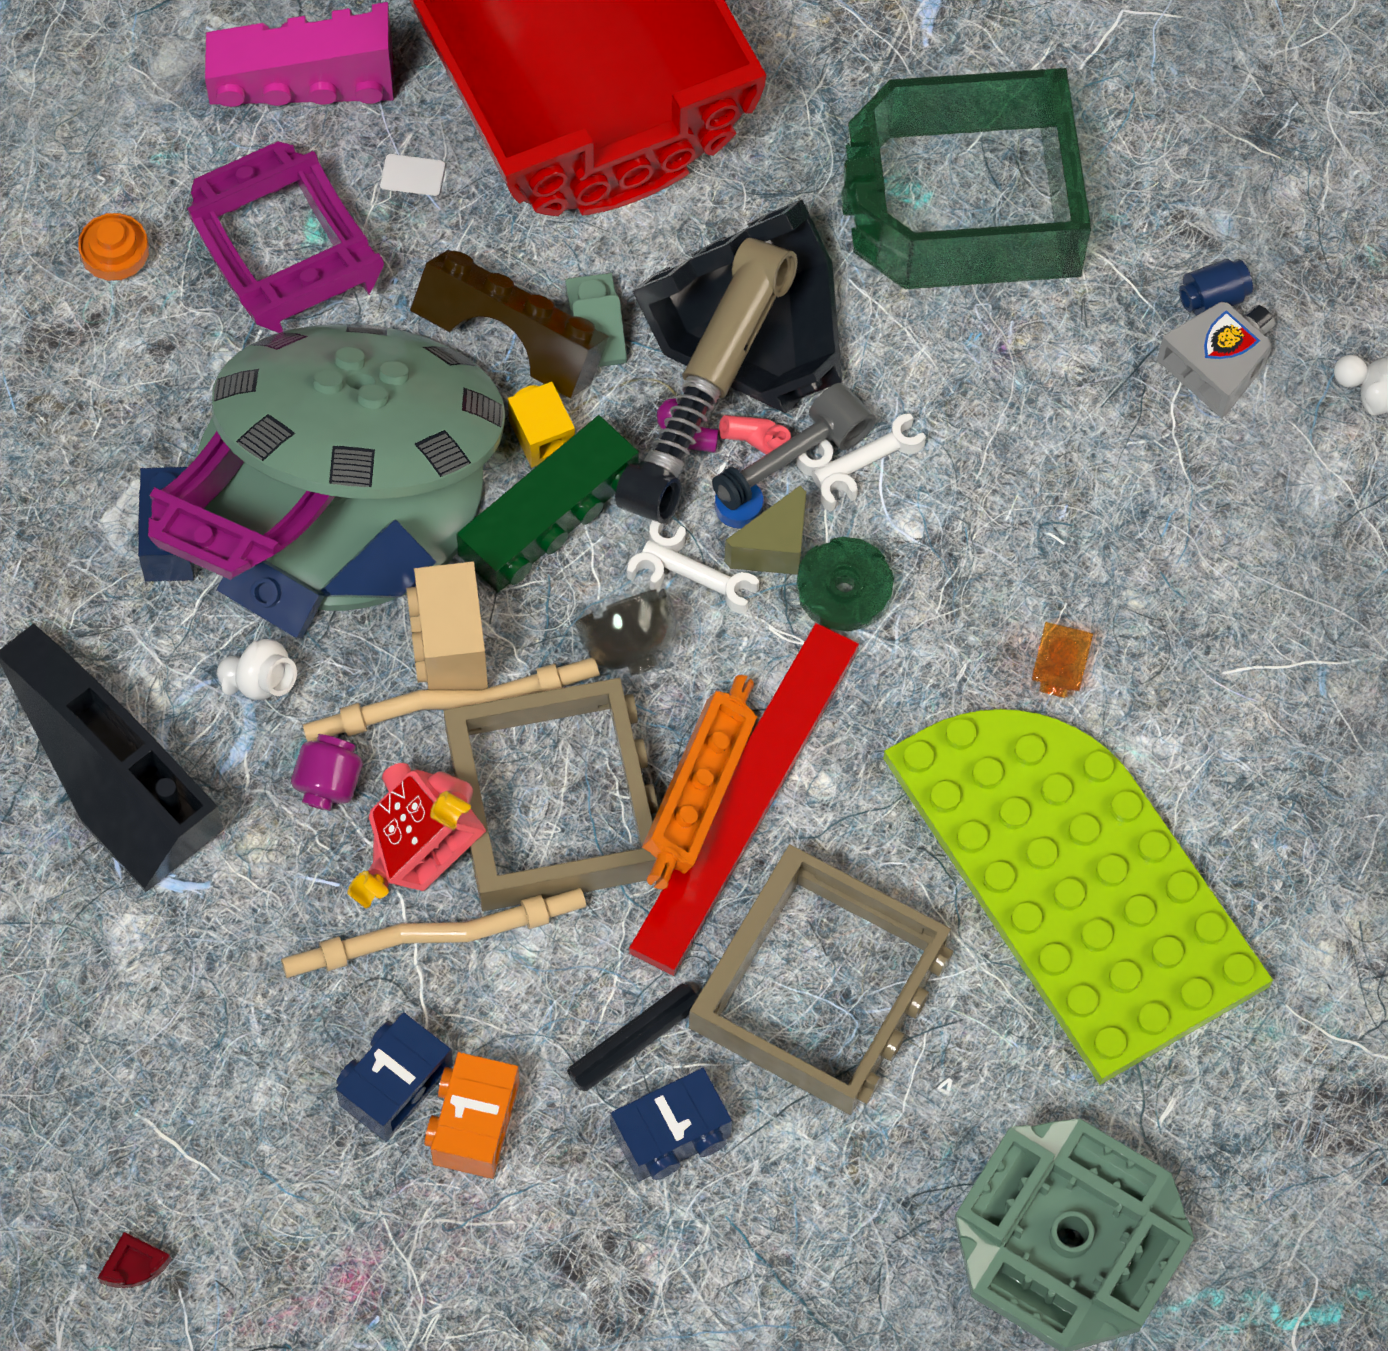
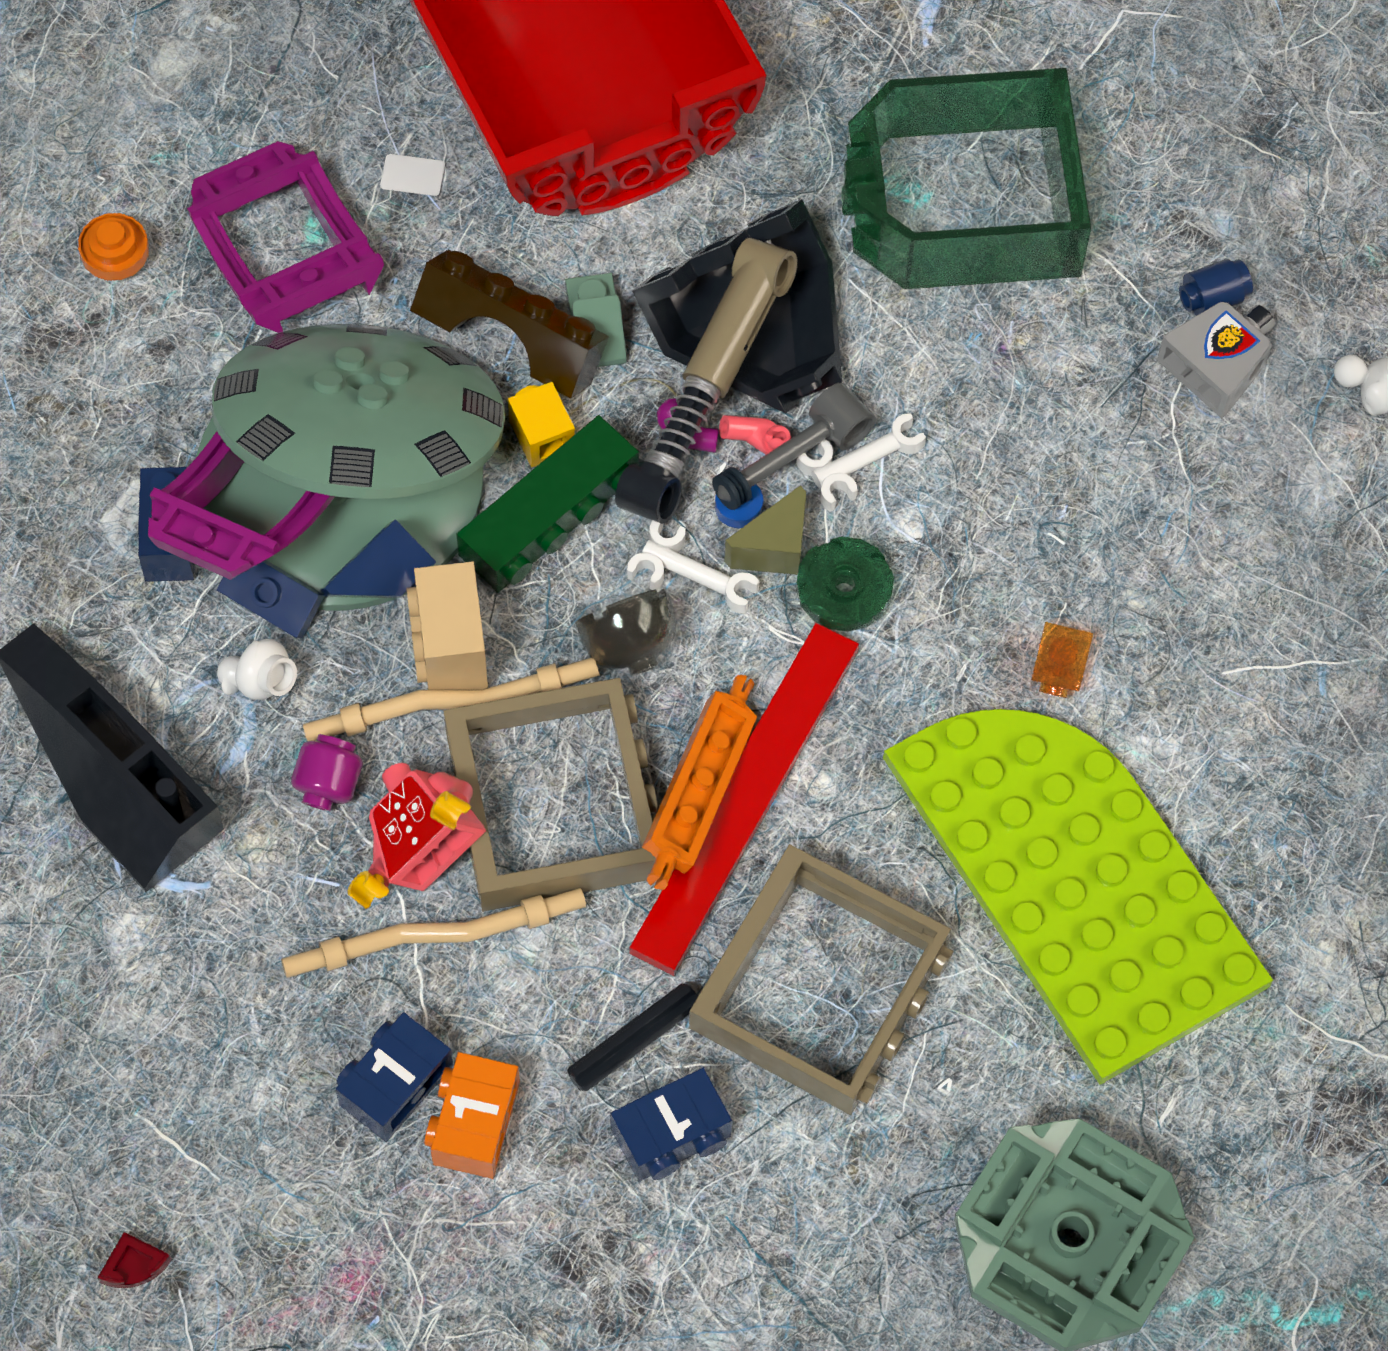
(303, 61): dark pink wedge -> none

